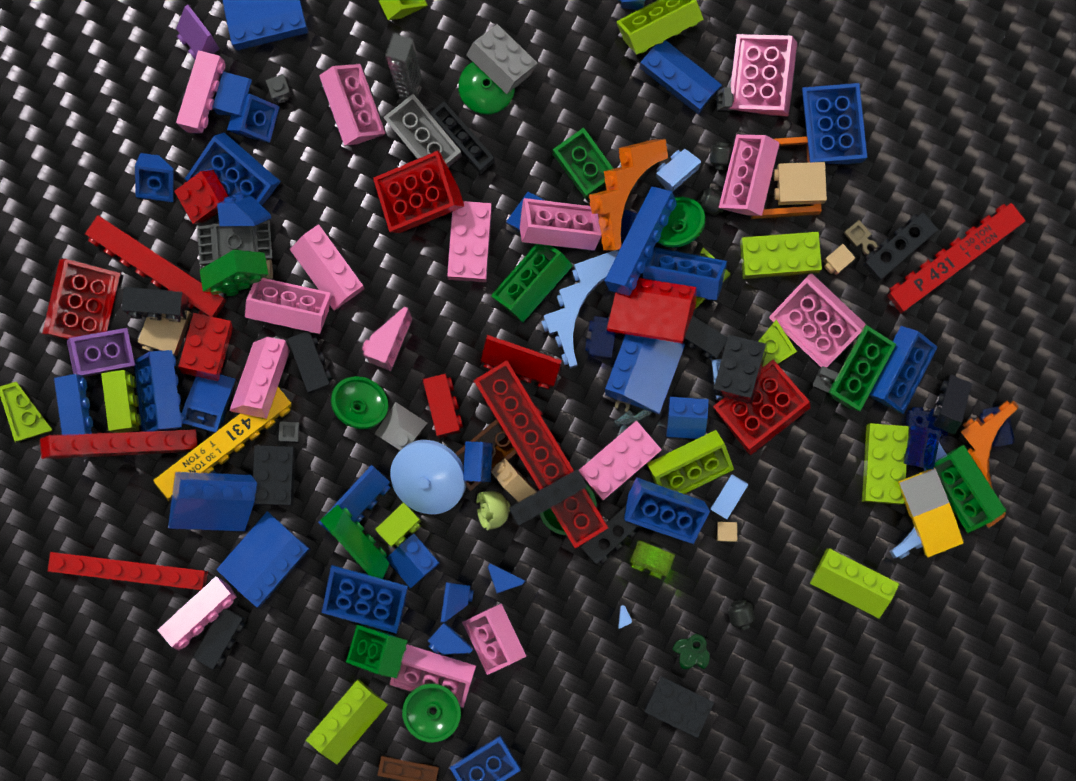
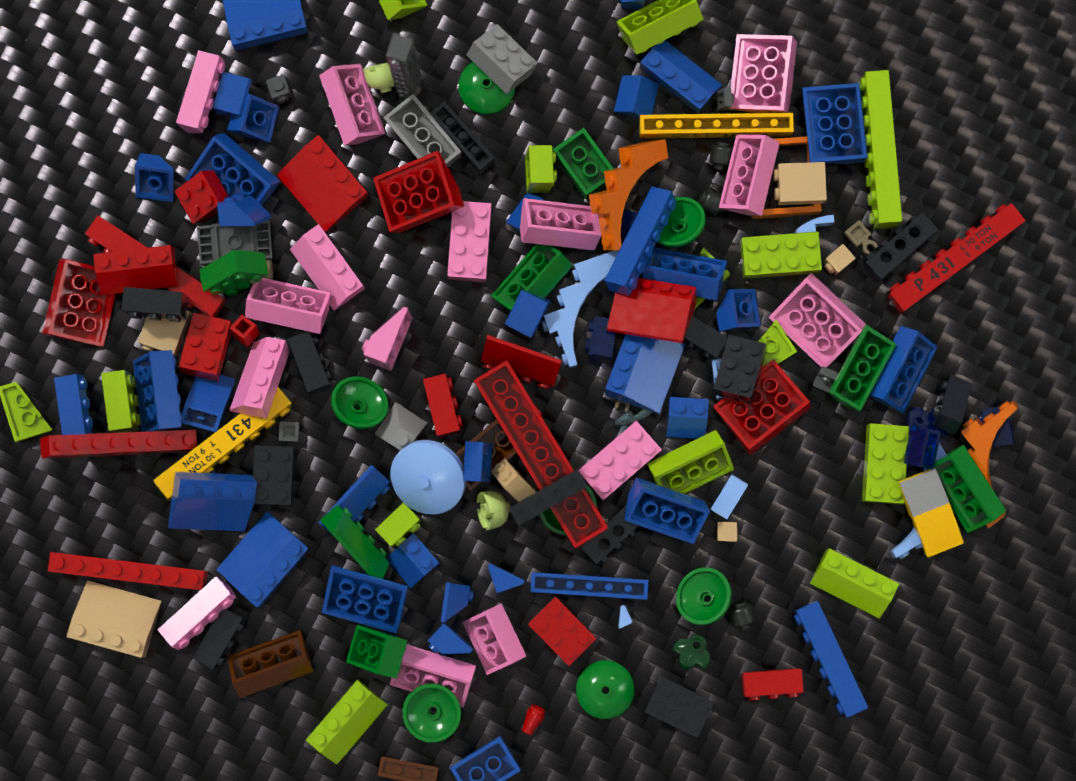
(101, 352): medium lavender brick -> none
(114, 619): none -> tan slope
(136, 269): none -> red slope
(195, 33): medium lavender slope -> none
(244, 330): none -> red brick
(269, 664): none -> reddish brown slope
(322, 184): none -> red slope
(379, 77): none -> yellowish green cylinder
(527, 313): none -> blue slope
(533, 718): none -> red cone
(539, 169): none -> lime brick
(562, 631): none -> red brick
(589, 585): none -> blue brick
(590, 687): none -> green dish
(636, 96): none -> blue slope
(652, 559): clear neon green brick -> none
(677, 170): light blue slope -> none
(693, 595): none -> green dish
(715, 125): none -> yellow brick
(738, 310): none -> blue slope
(772, 683): none -> red brick
(818, 222): none -> light blue slope
(831, 659): none -> blue brick
(881, 150): none -> lime brick

